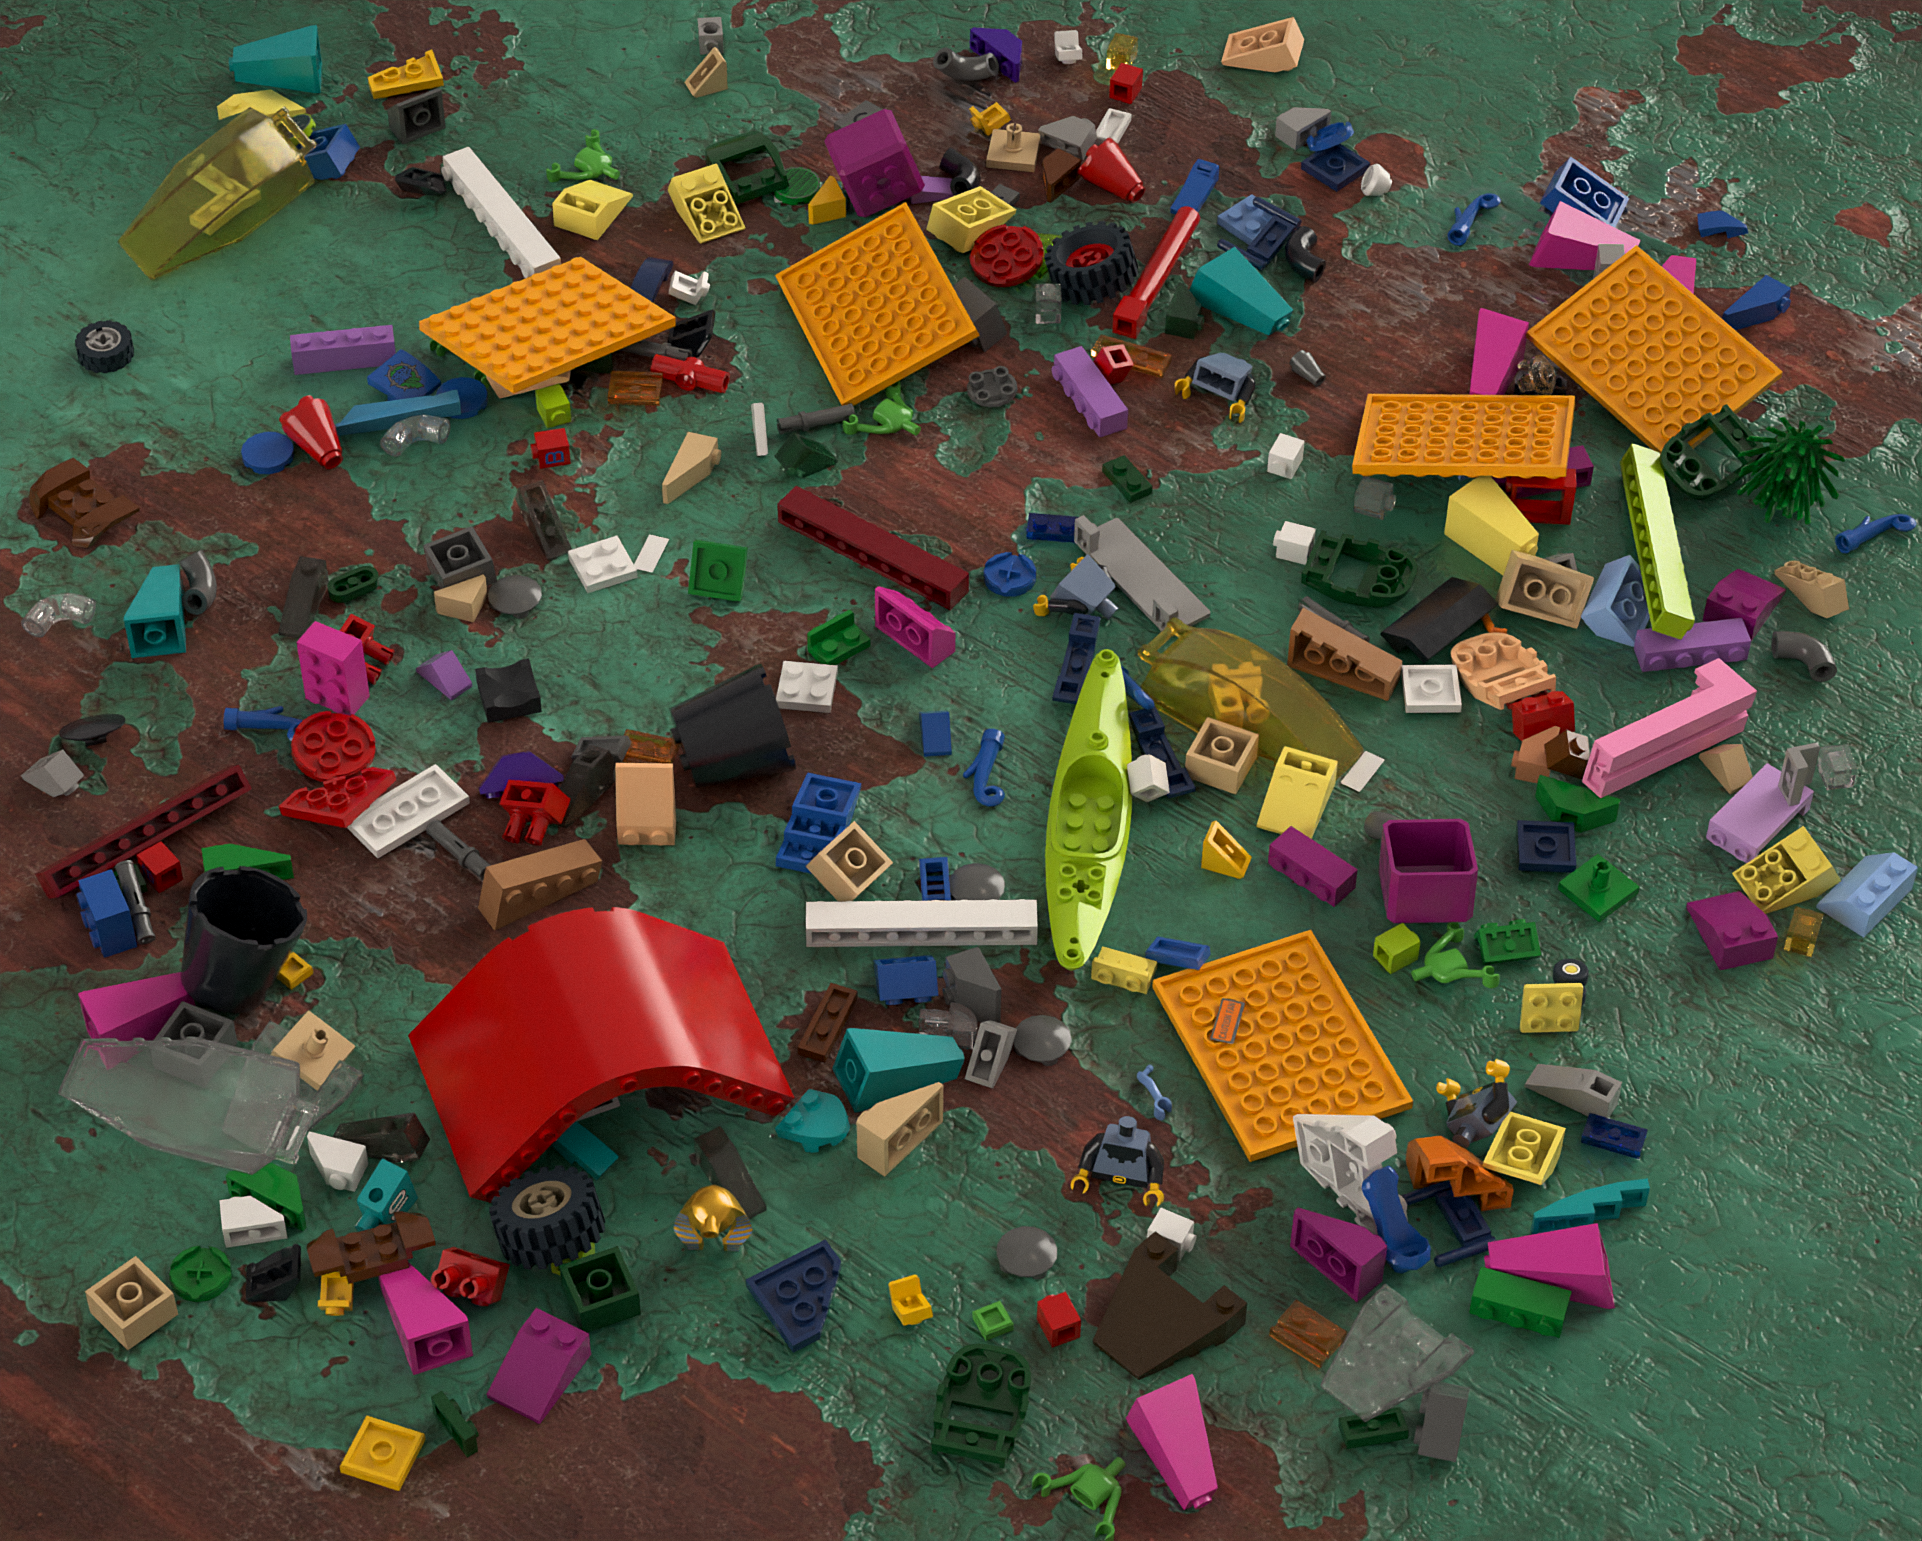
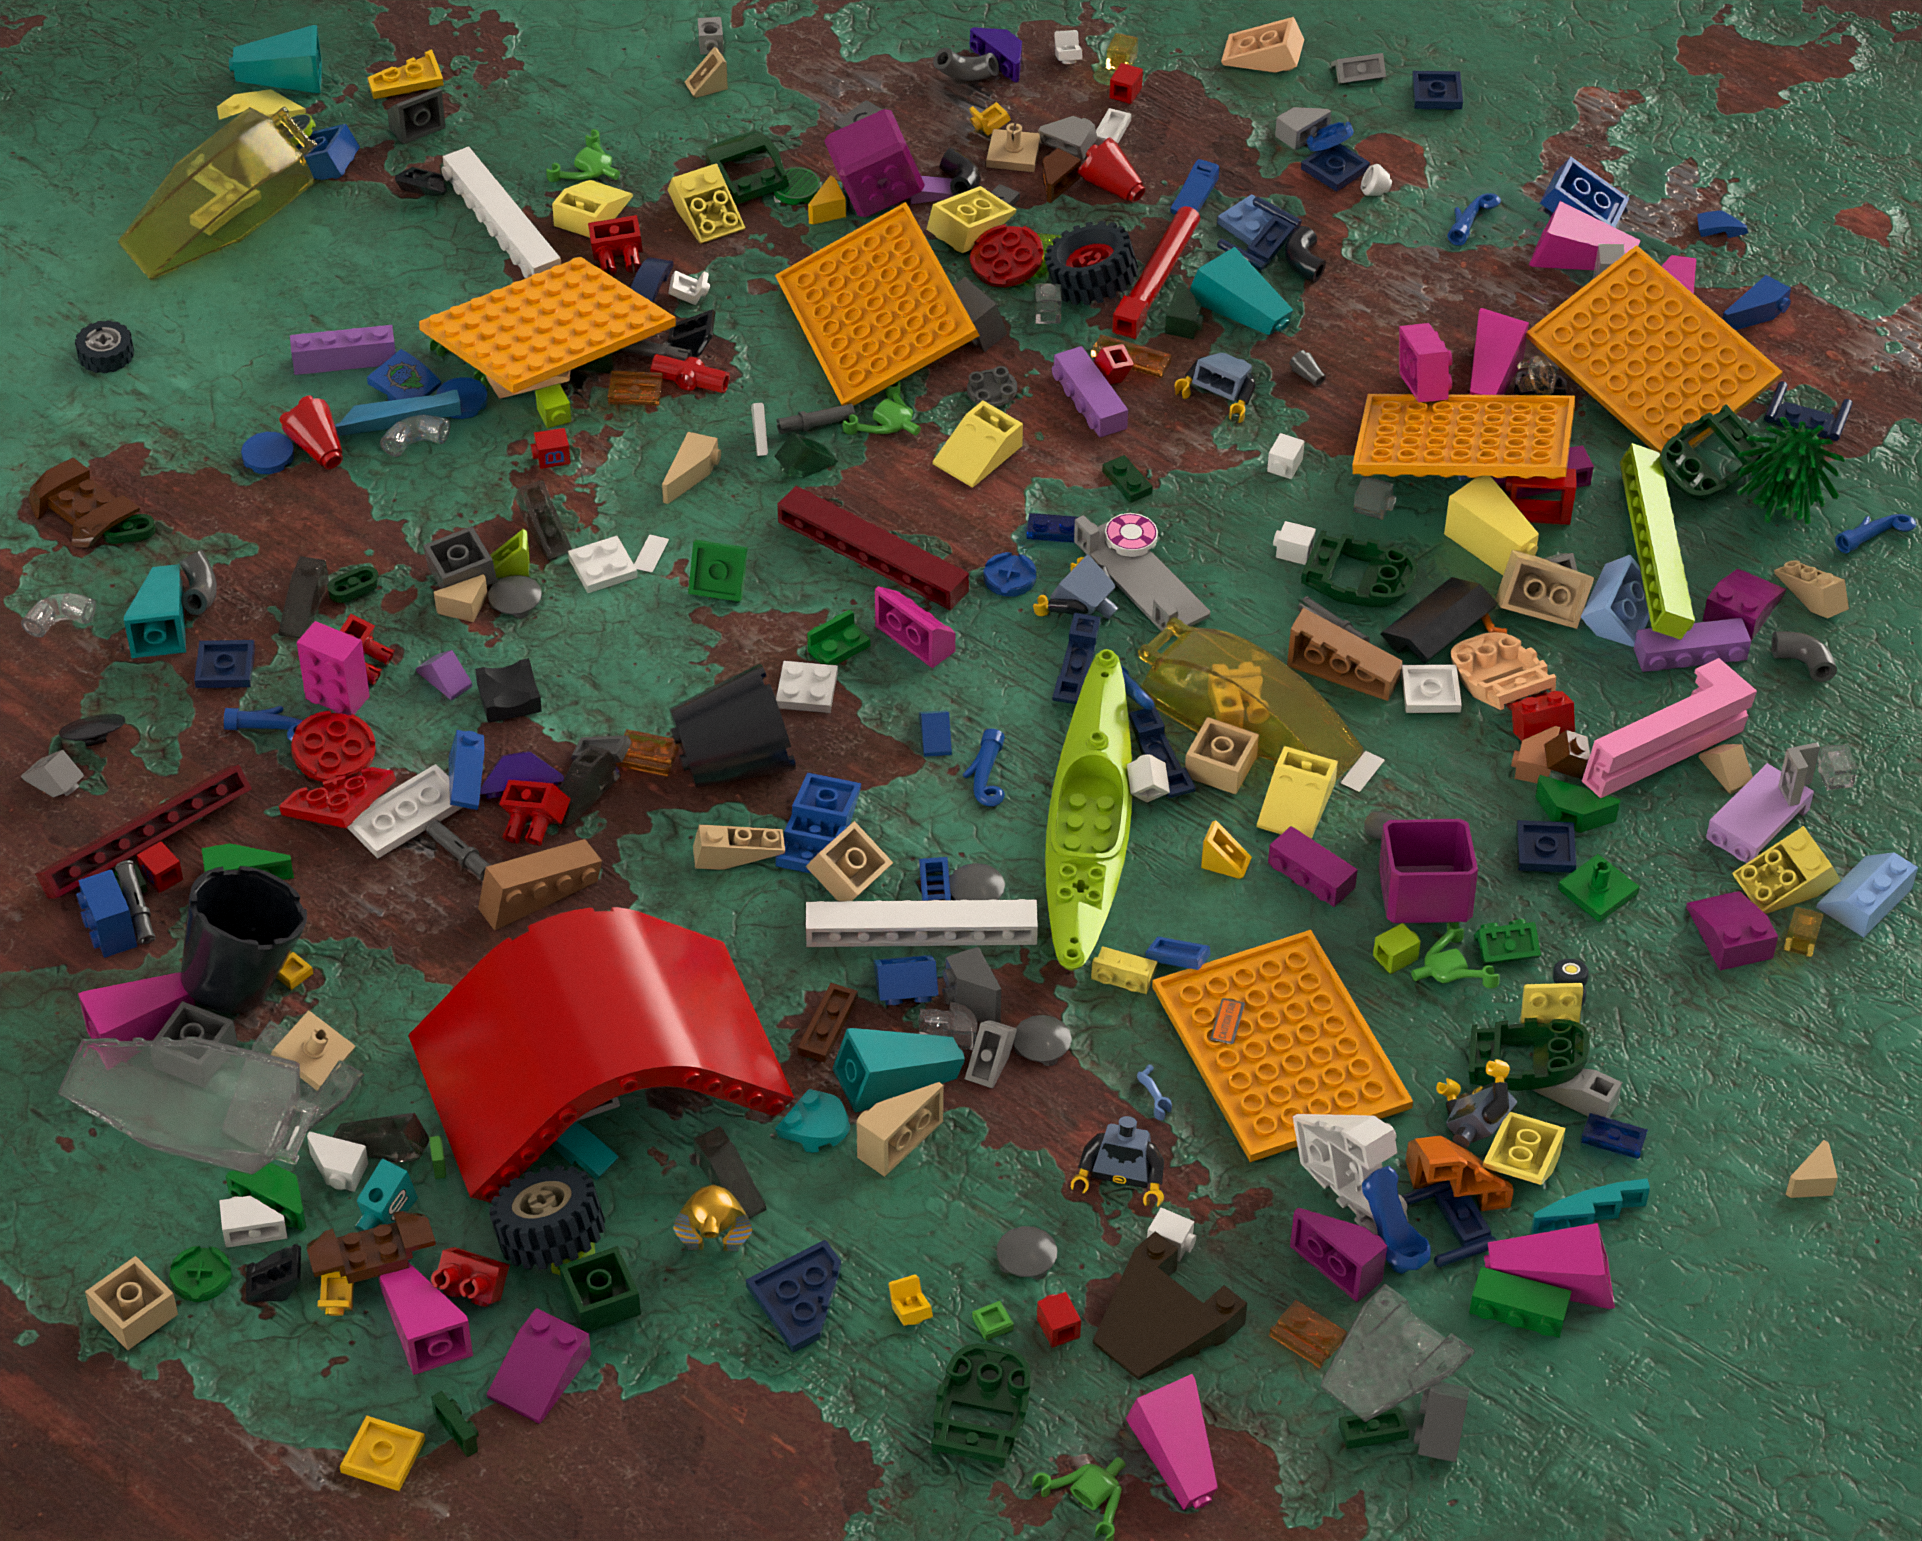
(132, 529): none -> dark green plate
(224, 664): none -> dark blue plate
(437, 1157): none -> bright green tile
(466, 769): none -> blue slope
(512, 557): none -> lime slope
(614, 239): none -> red brick
(645, 804): light nougat slope -> none
(733, 846): none -> tan slope
(980, 444): none -> light yellow slope
(1131, 534): none -> tile
(1360, 68): none -> light grey panel
(1424, 362): none -> dark pink brick
(1437, 90): none -> dark blue plate
(1558, 1056): none -> dark green slope
(1794, 413): none -> dark blue plate
(1815, 1175): none -> tan slope

